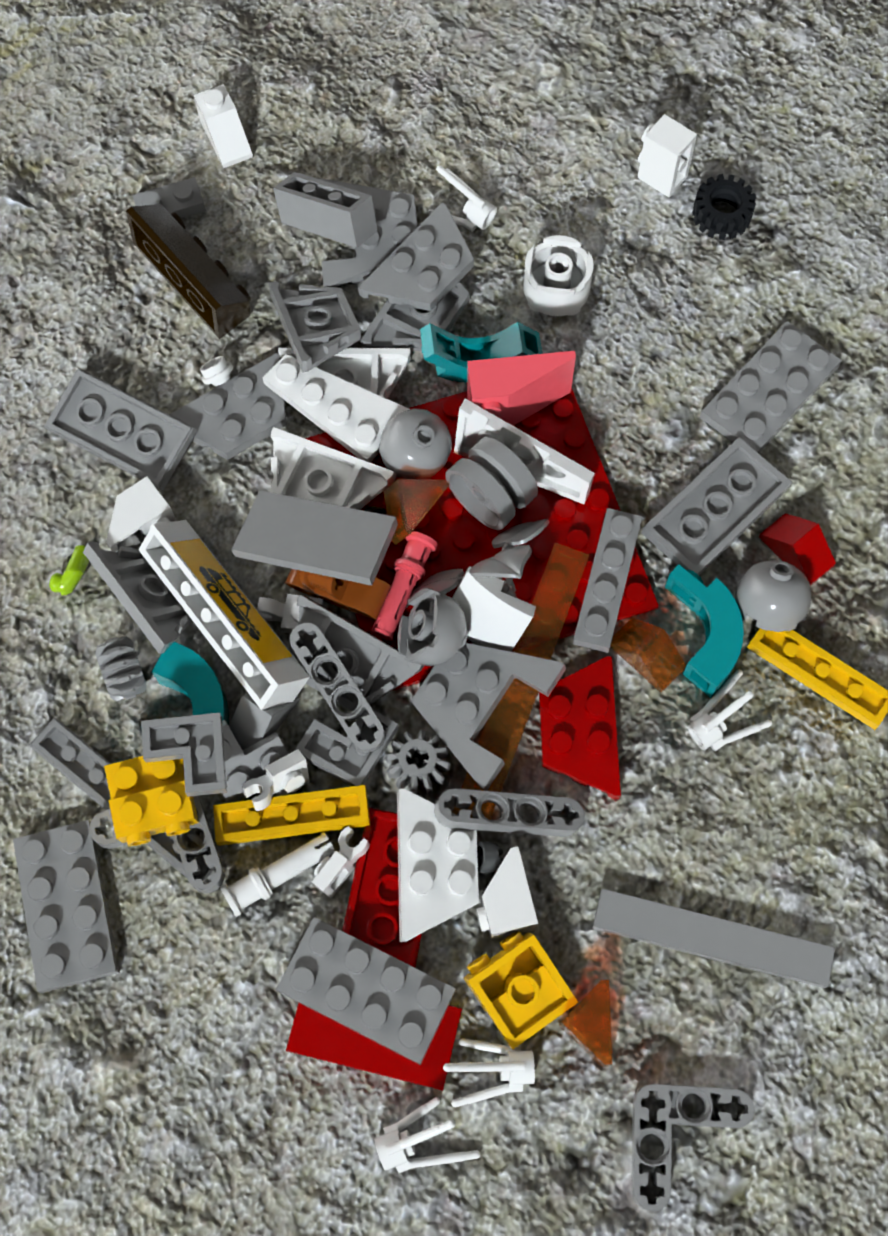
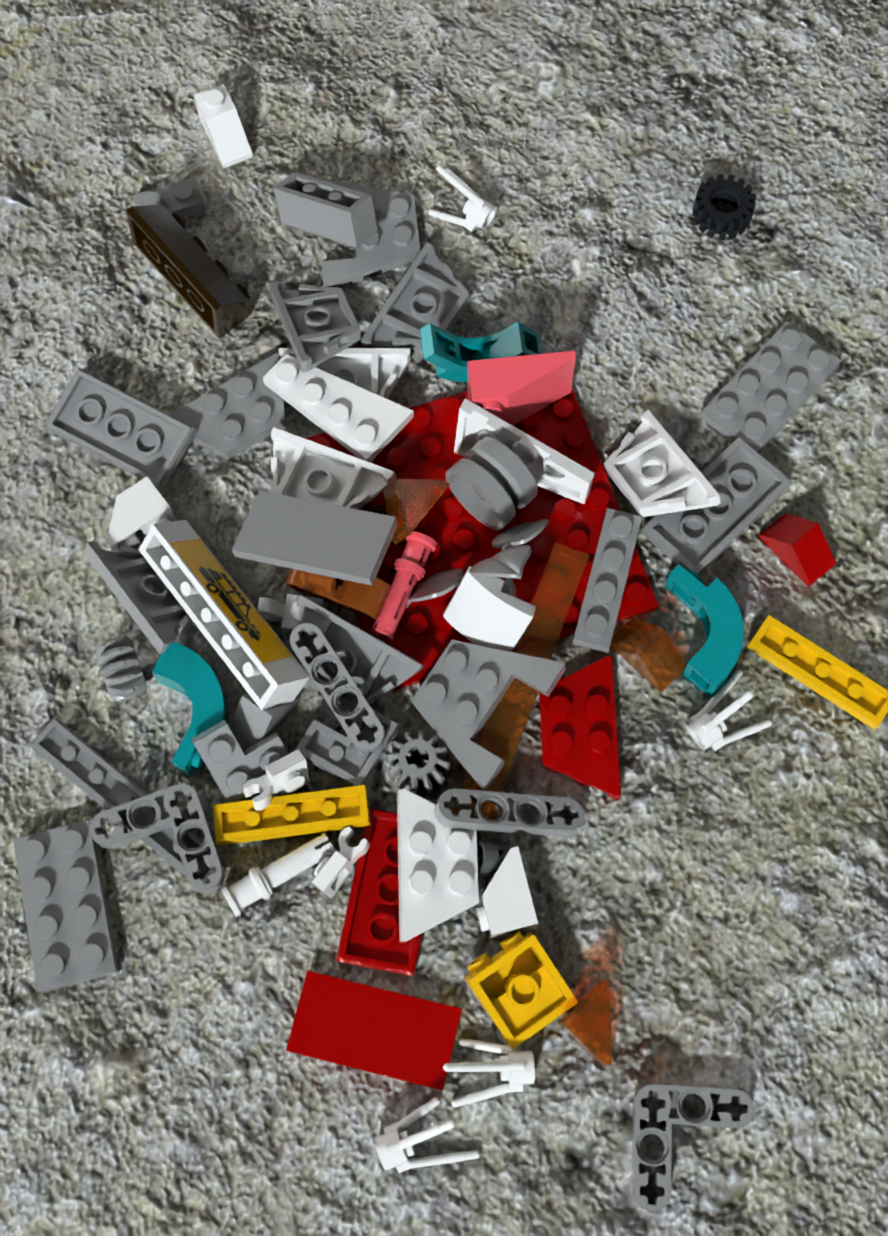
(73, 573): lime arm -> none
(149, 799): yellow plate -> none
(197, 742): light grey plate -> none
(216, 371): white plate -> none
(366, 990): light grey plate -> none
(415, 444): light grey cylinder -> none
(423, 265): light grey wing -> none
(433, 628): light grey cylinder -> none
(557, 276): white brick -> none
(657, 472): none -> white wing
(666, 155): white brick -> none
(714, 938): light grey tile -> none
(774, 595): light grey cylinder -> none

